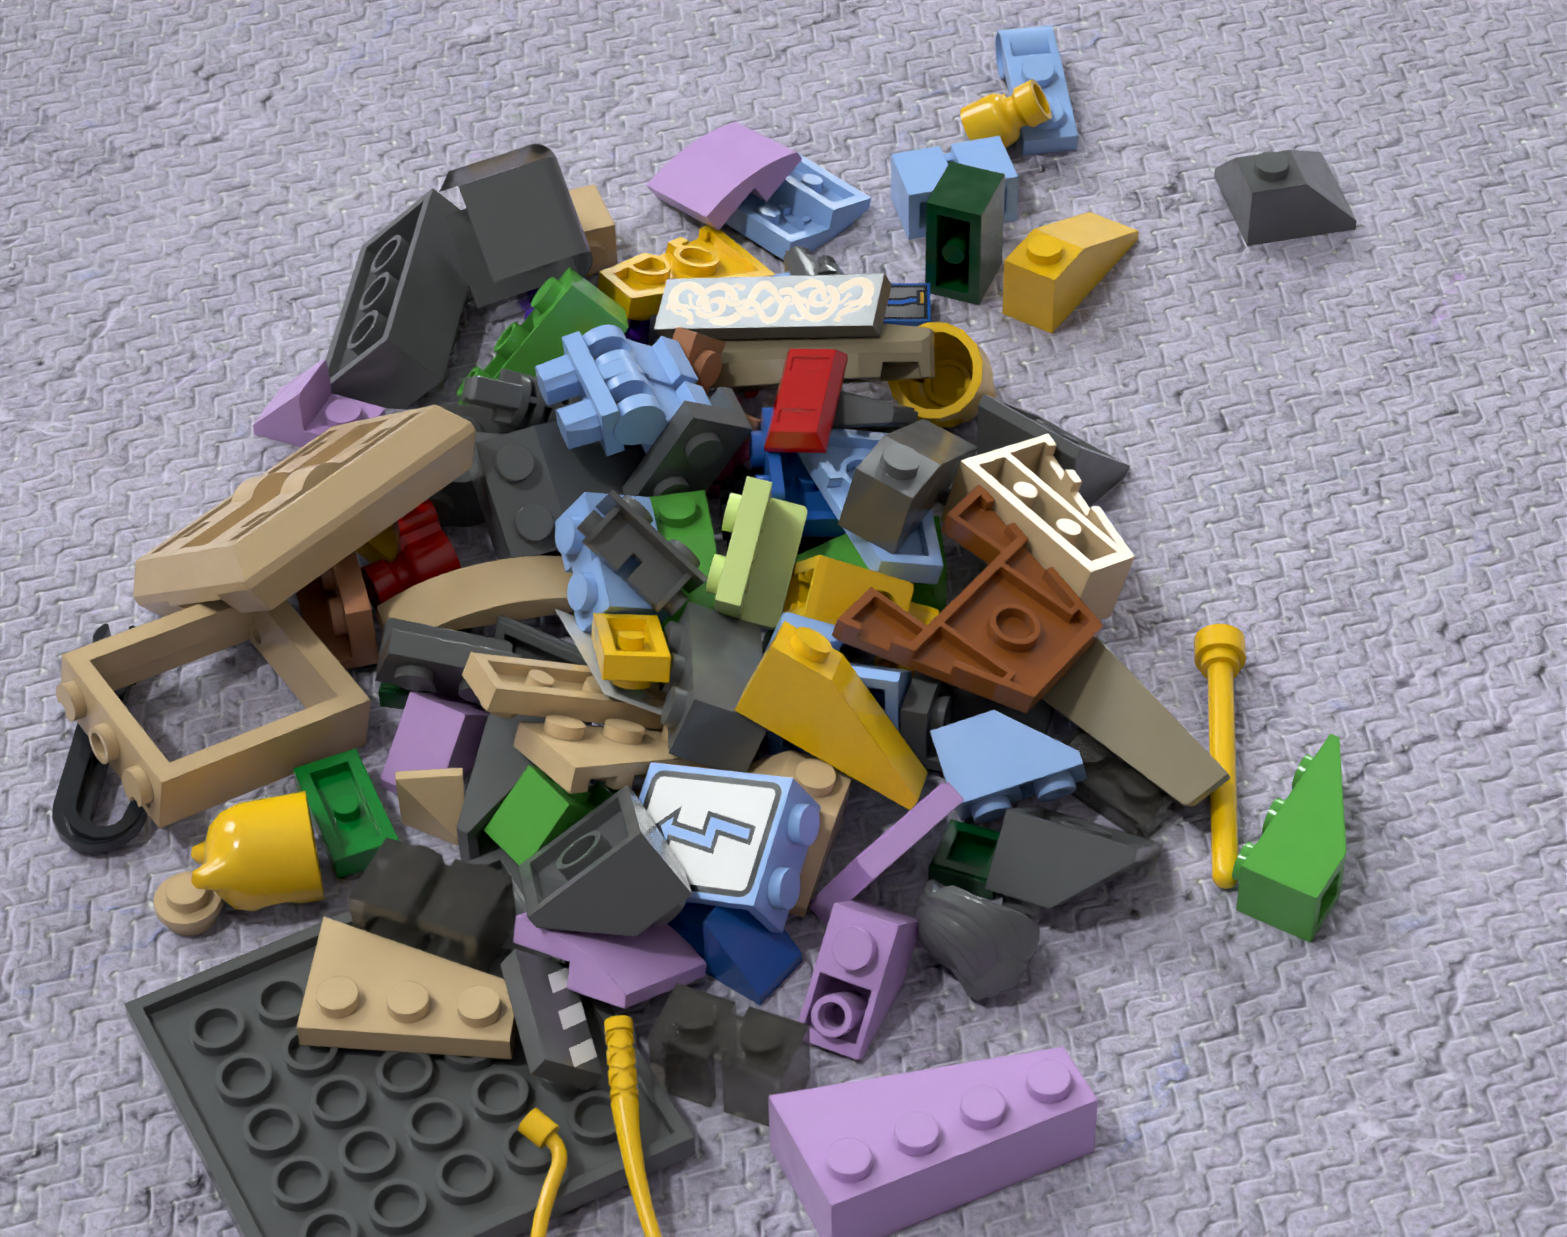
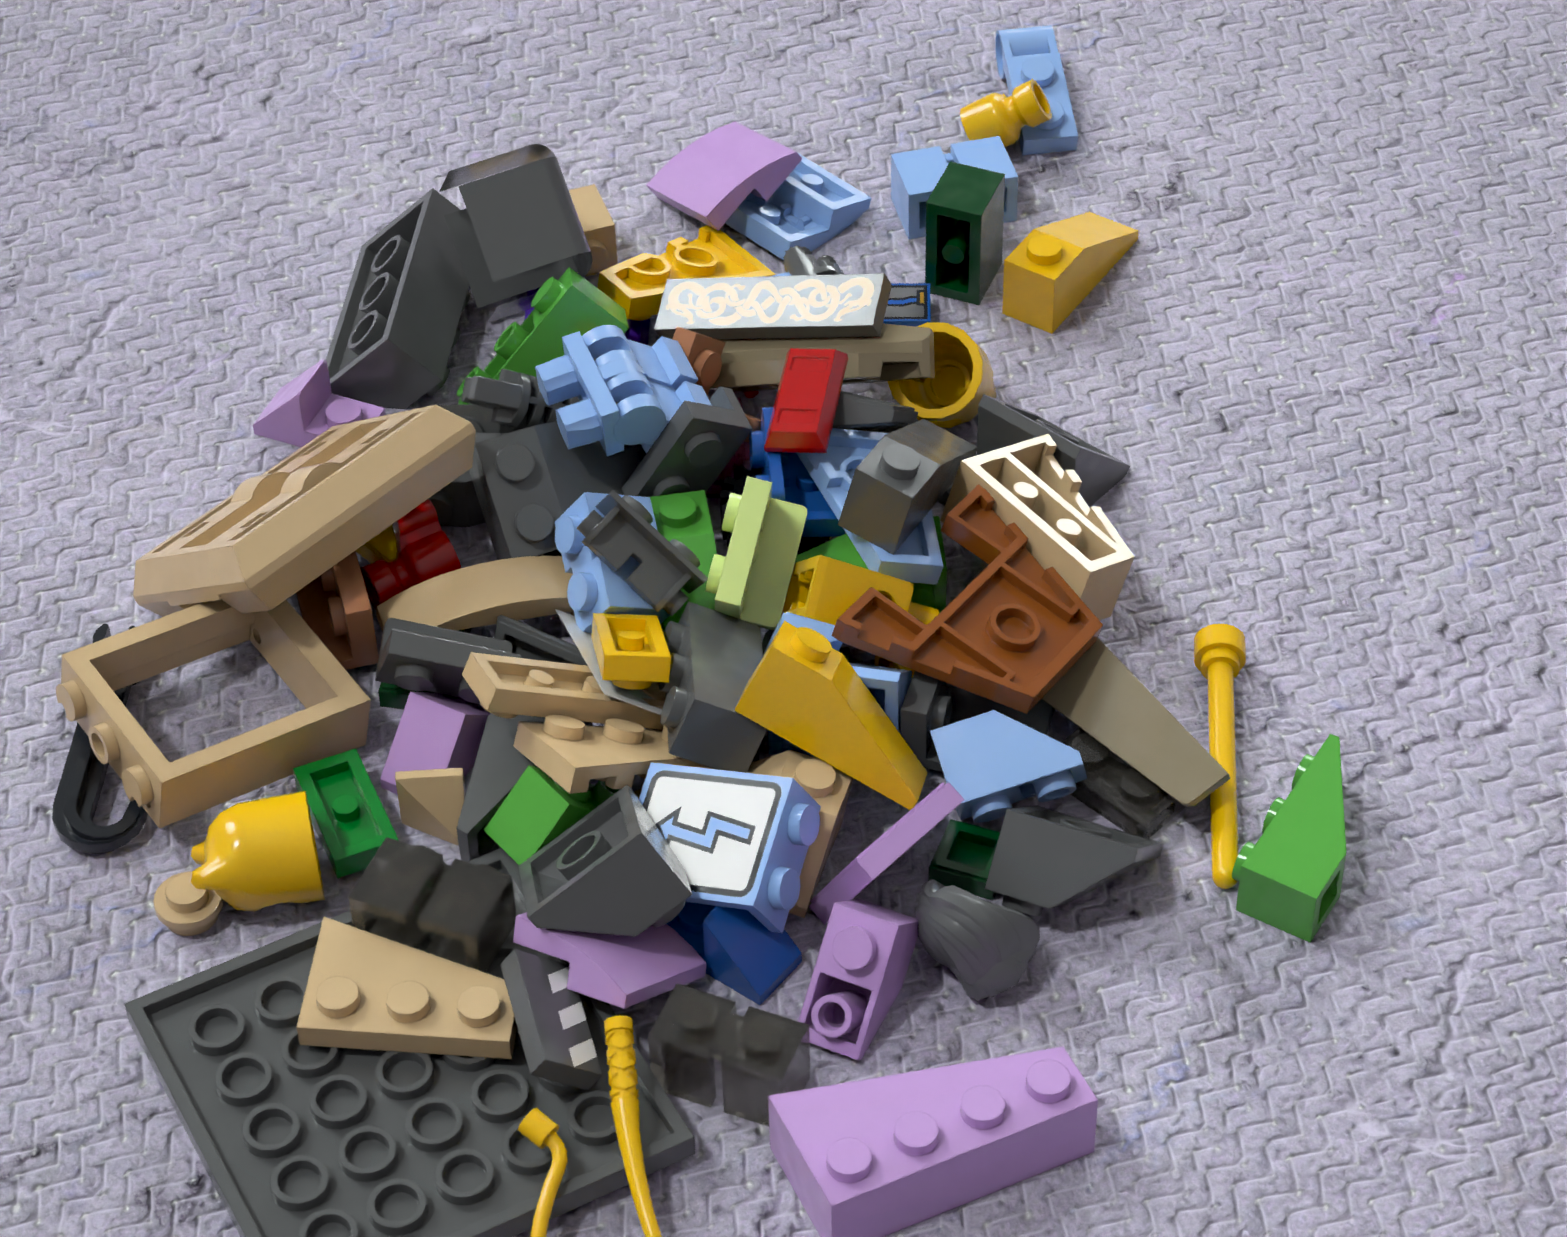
(1283, 196): dark grey slope -> none

